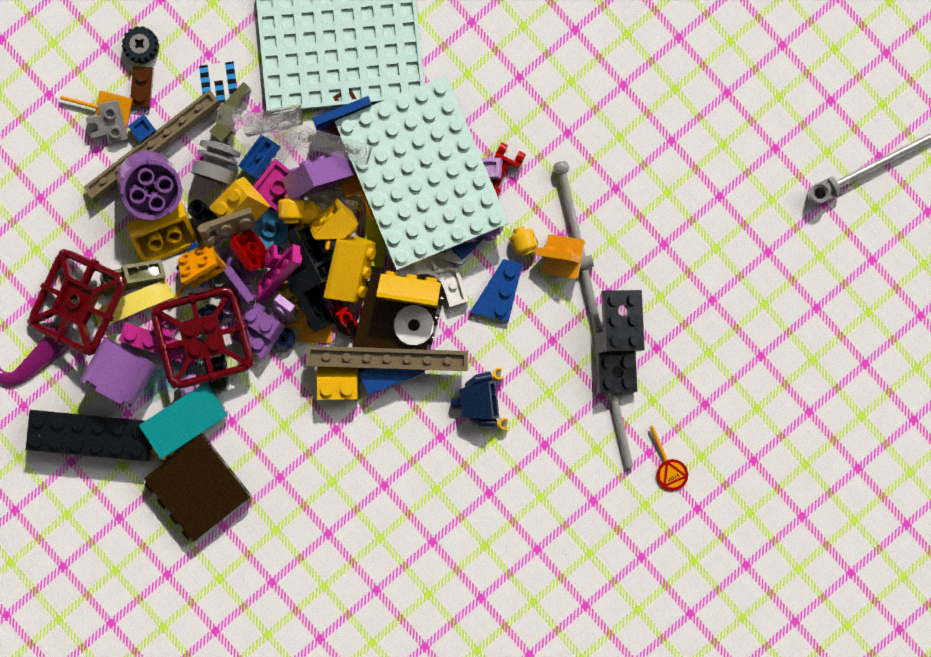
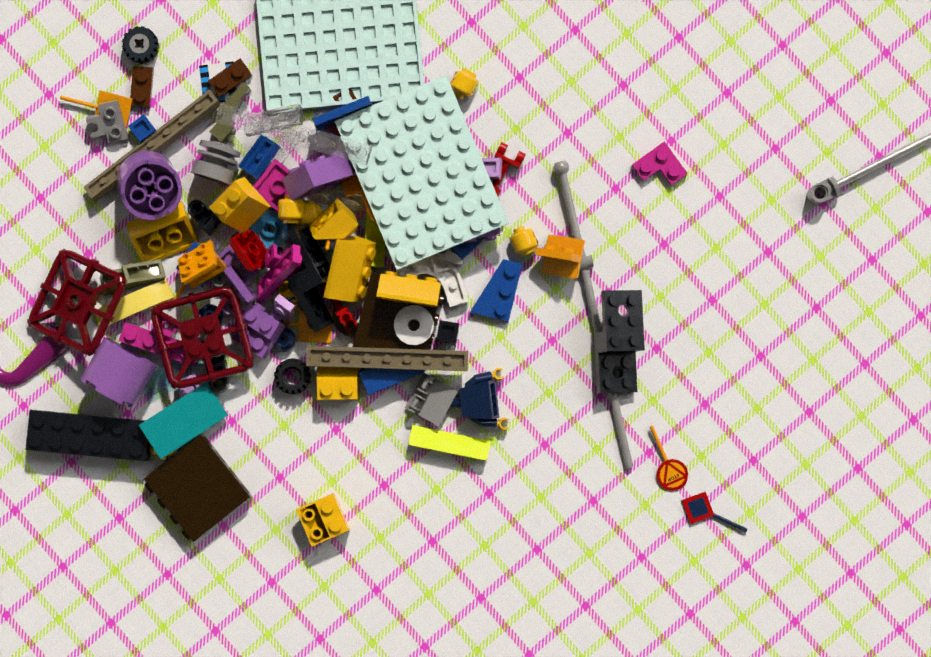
(226, 226): dark tan plate -> none
(230, 78): none -> reddish brown plate
(281, 370): none -> black tyre
(323, 519): none -> yellow slope
(431, 399): none -> light grey hinge
(447, 332): none -> black panel
(449, 442): none -> neon yellow slope
(464, 84): none -> yellow head
(660, 159): none -> dark pink plate
(699, 508): none -> piece

